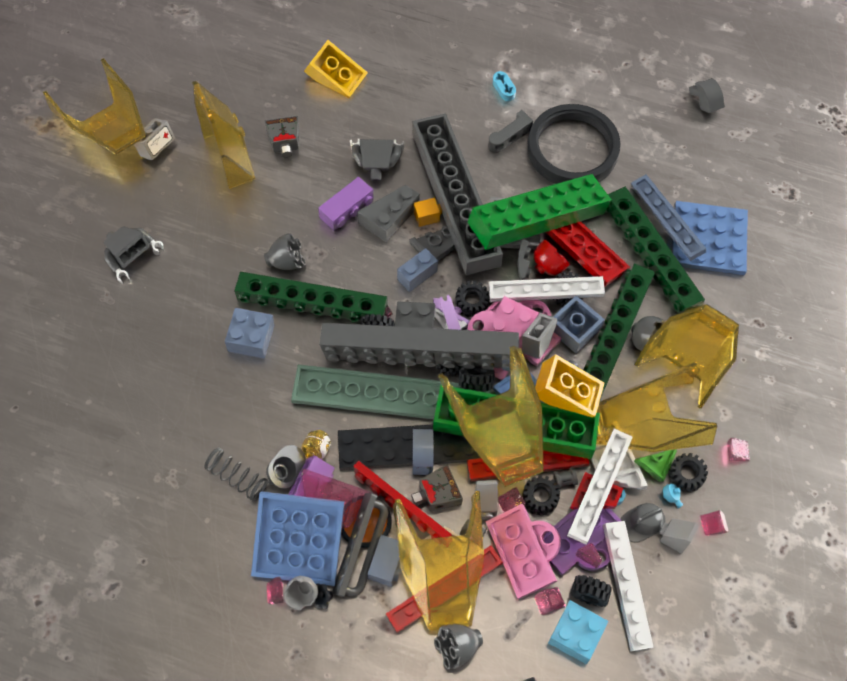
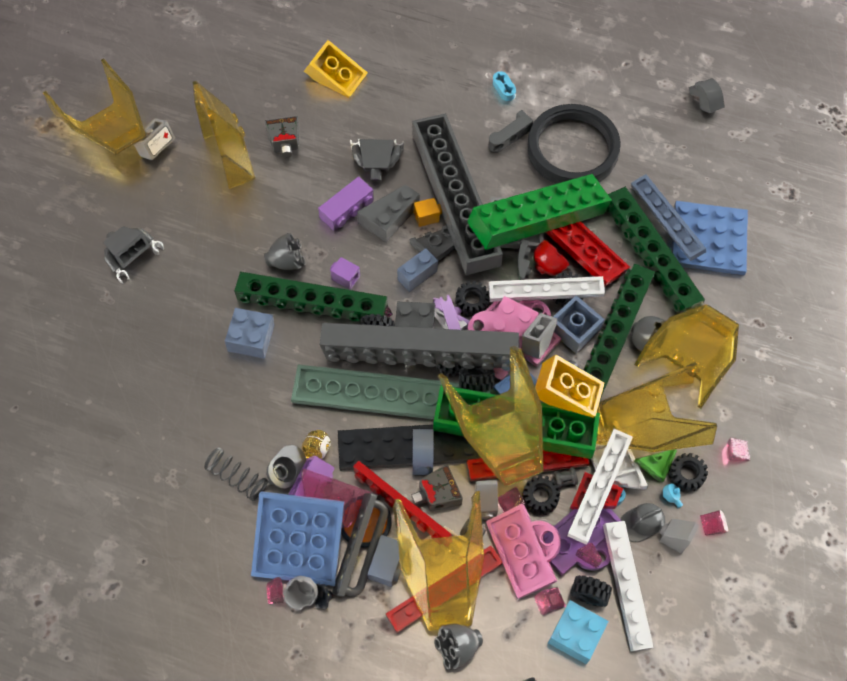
(345, 273): none -> medium lavender brick

